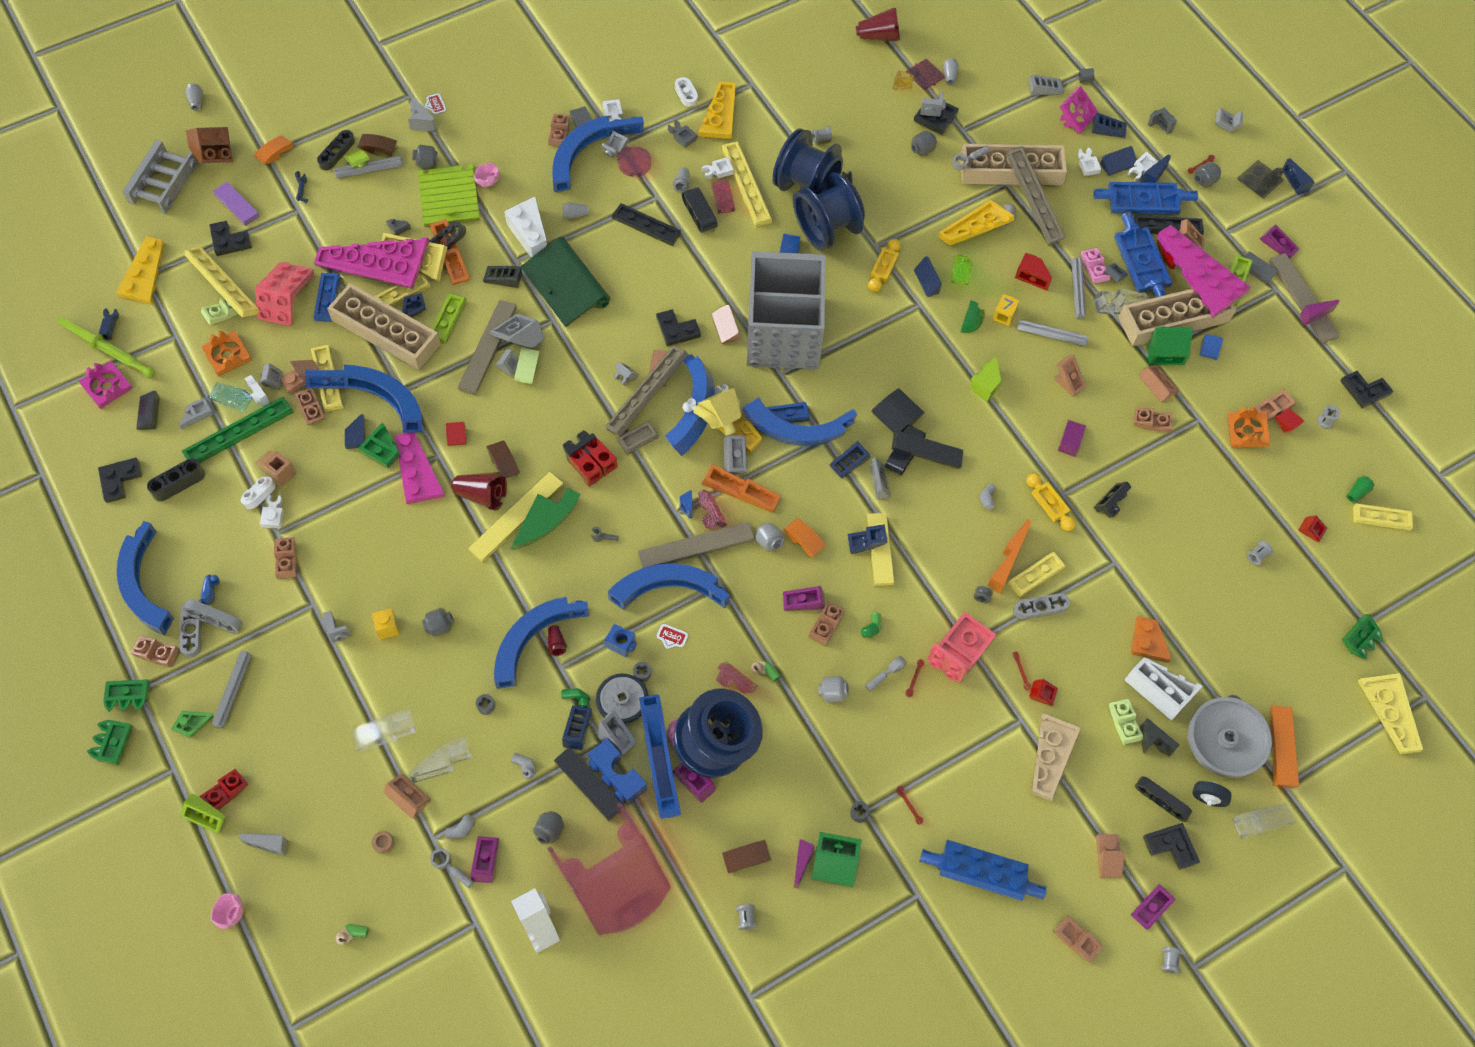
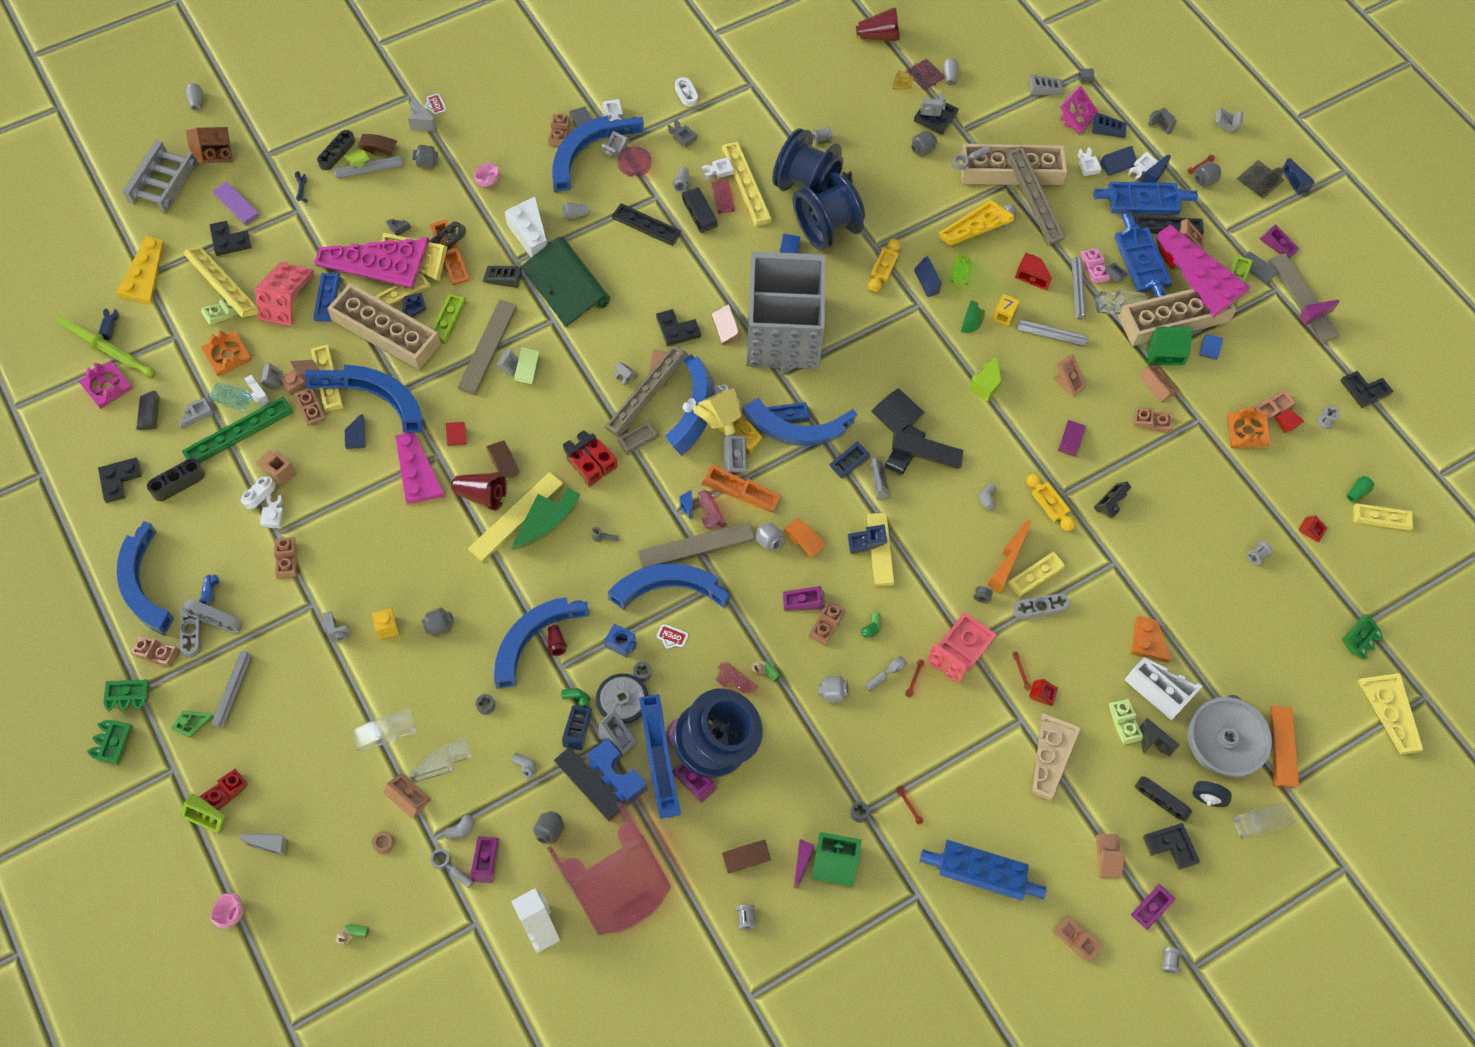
(270, 151): orange slope -> none
(380, 447): green wing -> none
(448, 194): lime door -> none
(520, 330): light grey slope -> none
(719, 118): yellow wing -> none

